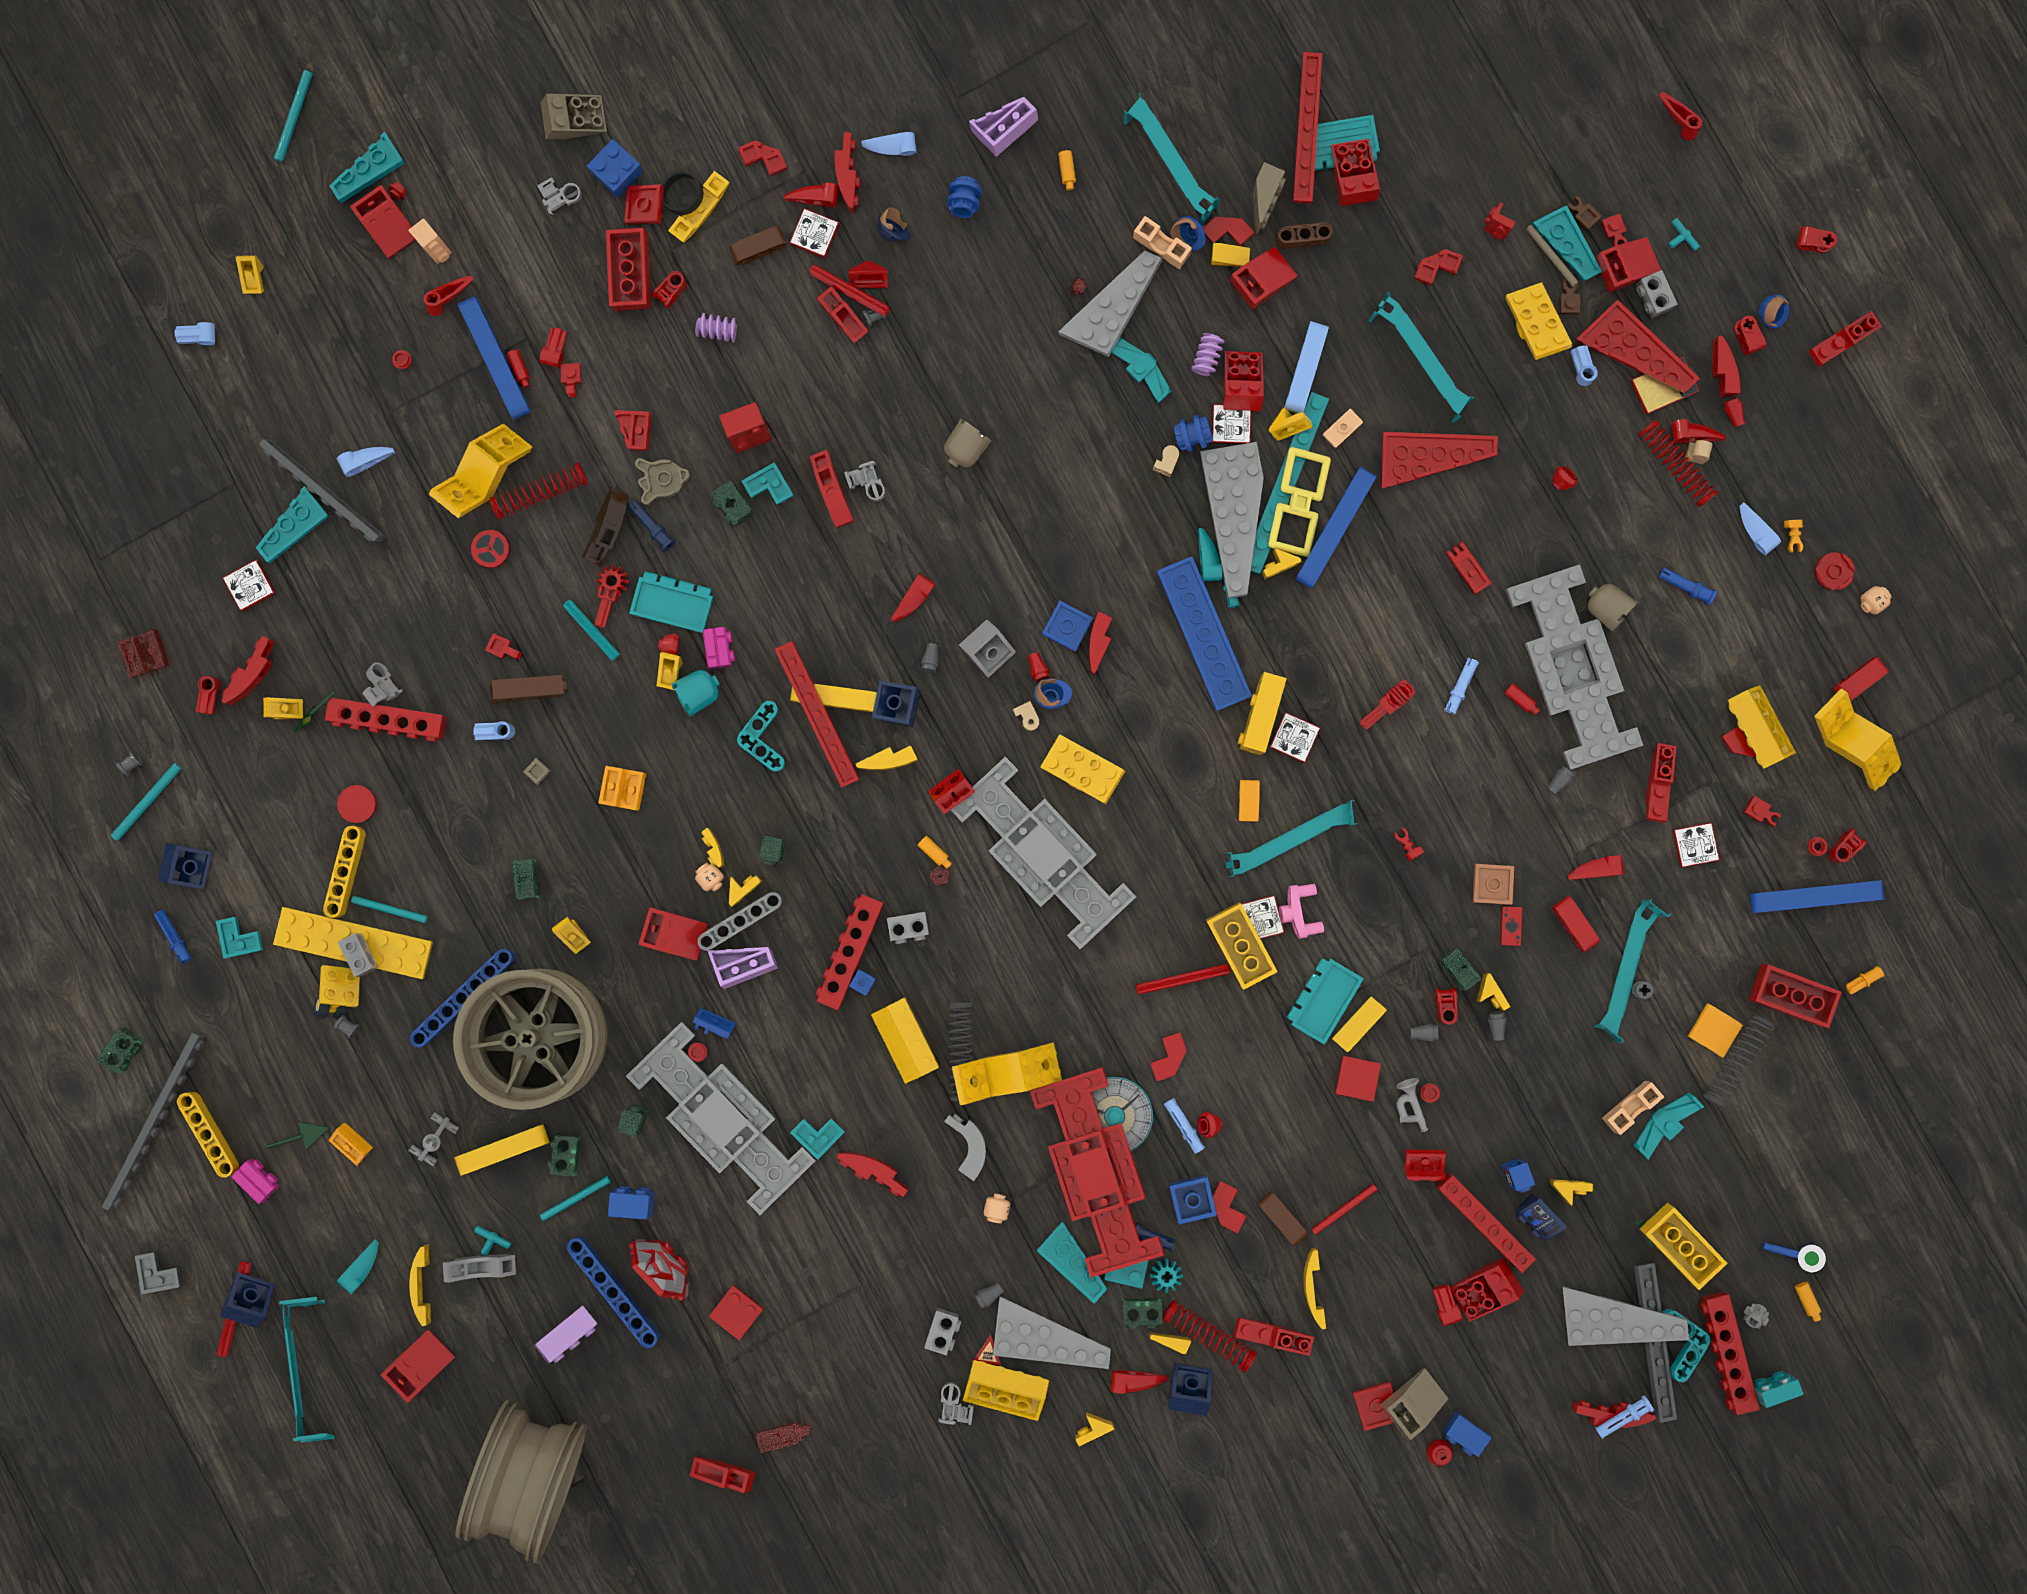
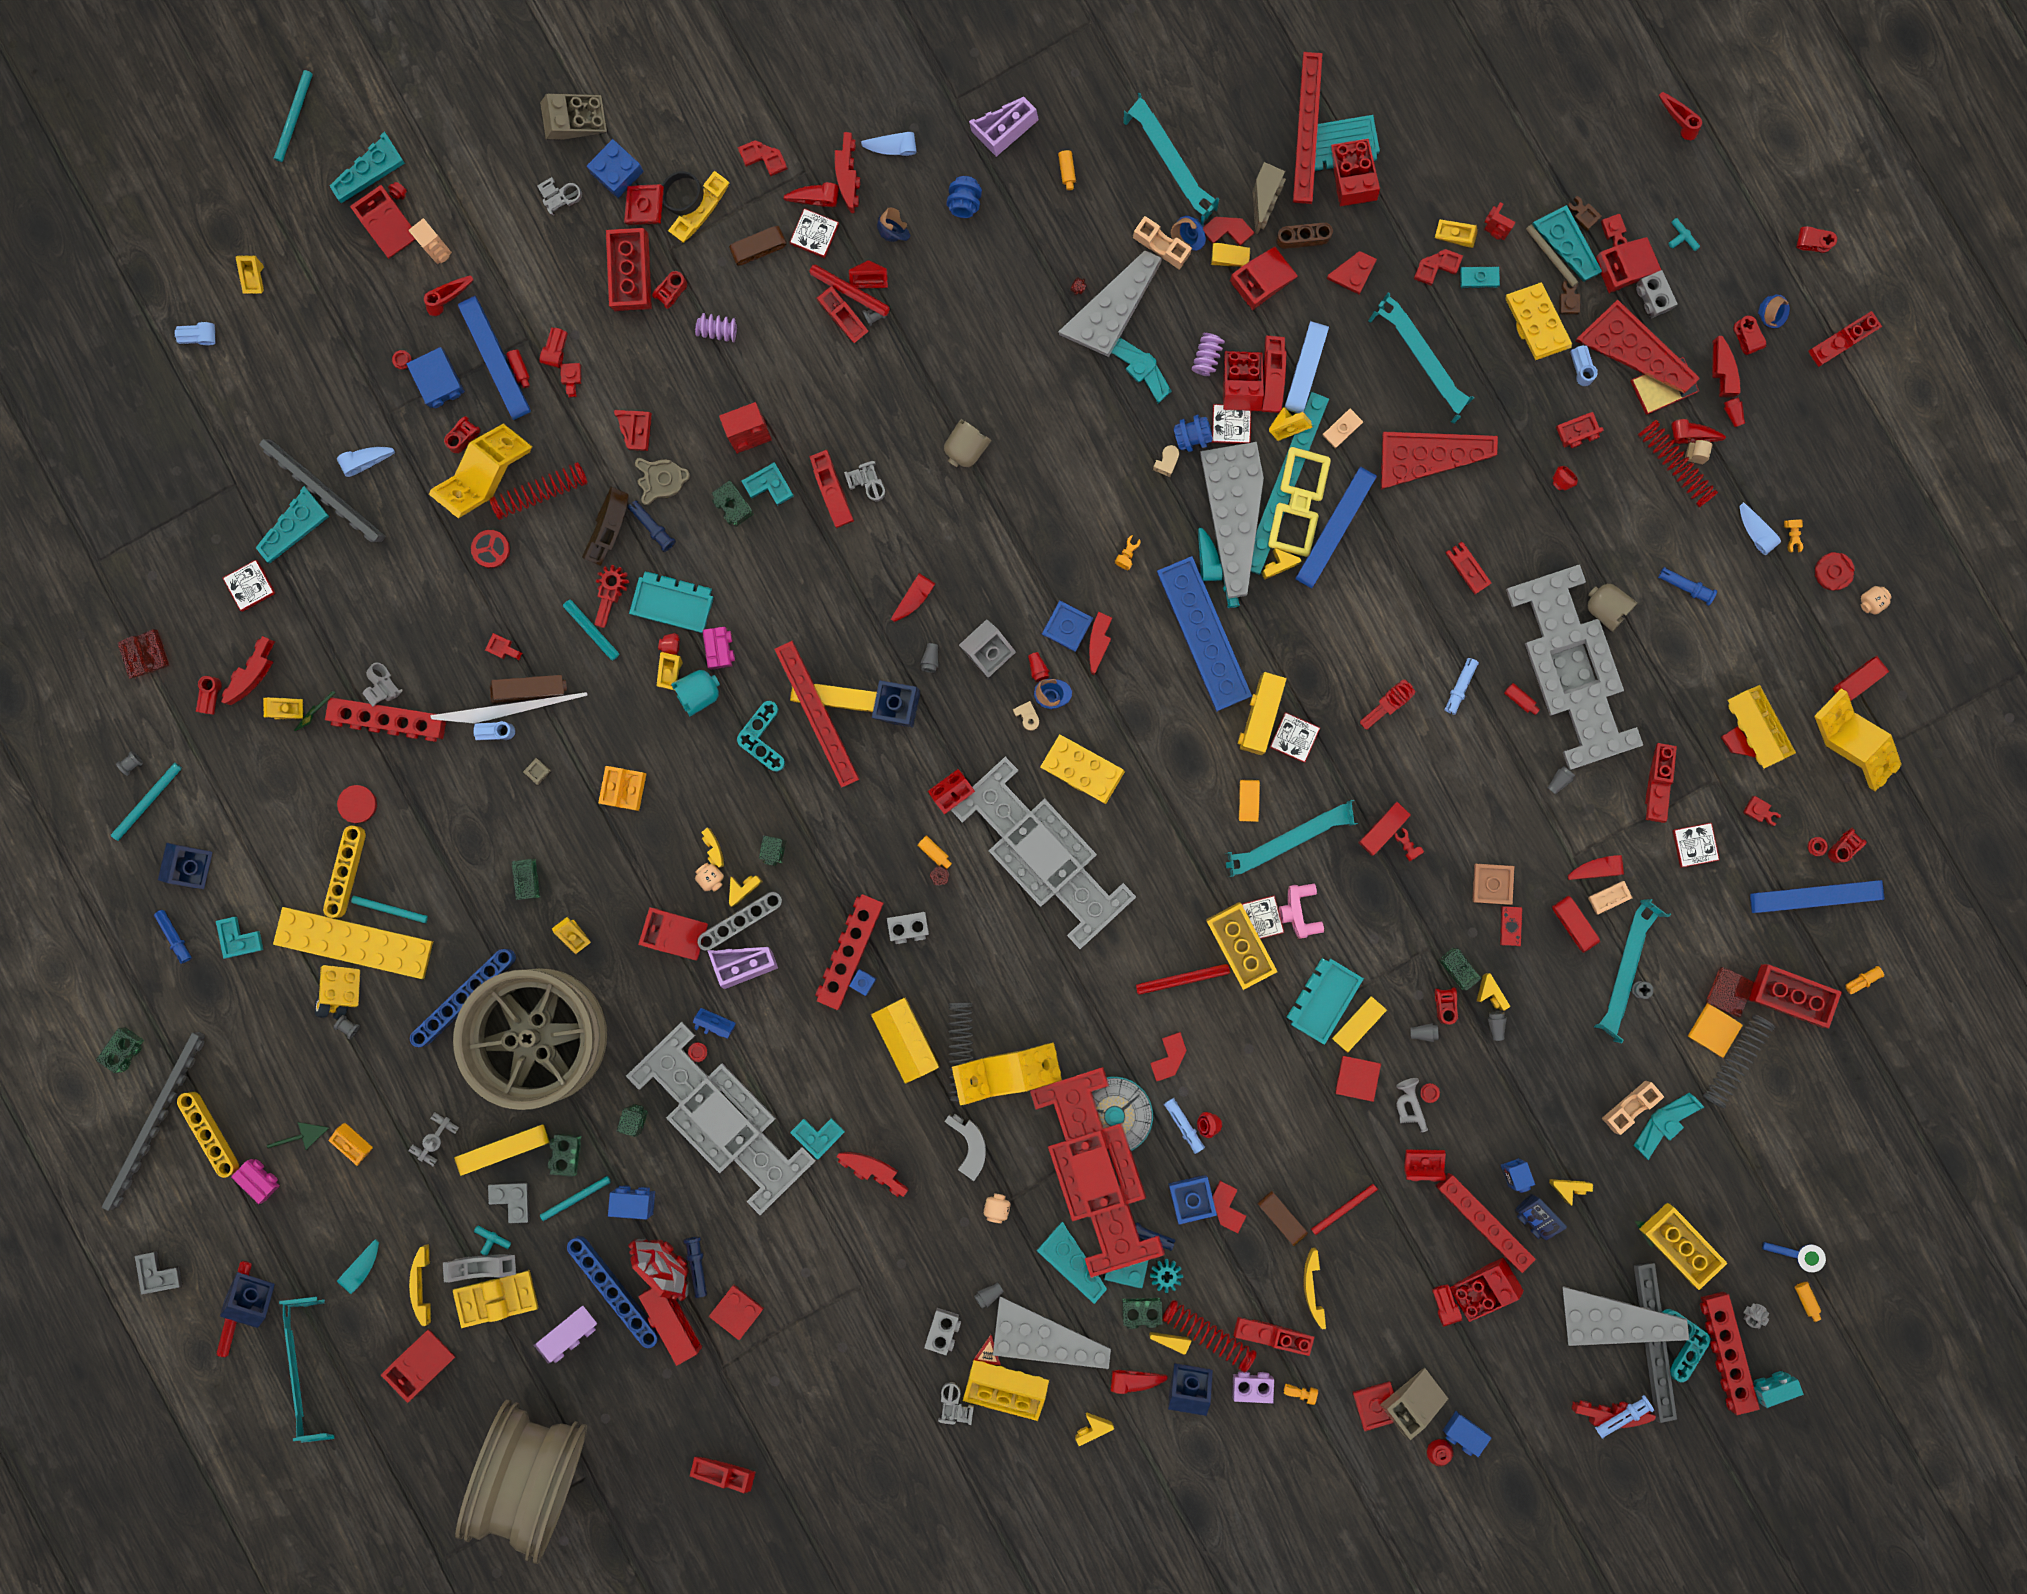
(358, 954): light grey brick -> none
(435, 378): none -> blue brick
(461, 433): none -> red piece
(488, 713): none -> white sticker
(495, 1299): none -> yellow plate
(516, 1197): none -> flat silver plate
(671, 1325): none -> red brick
(694, 1257): none -> dark blue pin
(781, 1436): clear red hinge -> none
(887, 760): yellow slope -> none
(1123, 560): none -> light orange piece
(1252, 1393): none -> lavender brick
(1274, 374): none -> red slope
(1311, 1396): none -> light orange piece
(1353, 272): none -> red wing
(1384, 829): none -> red slope
(1457, 233): none -> yellow slope
(1479, 277): none -> teal plate
(1579, 429): none -> red bracket
(1610, 897): none -> light nougat plate
(1730, 992): none -> clear red slope

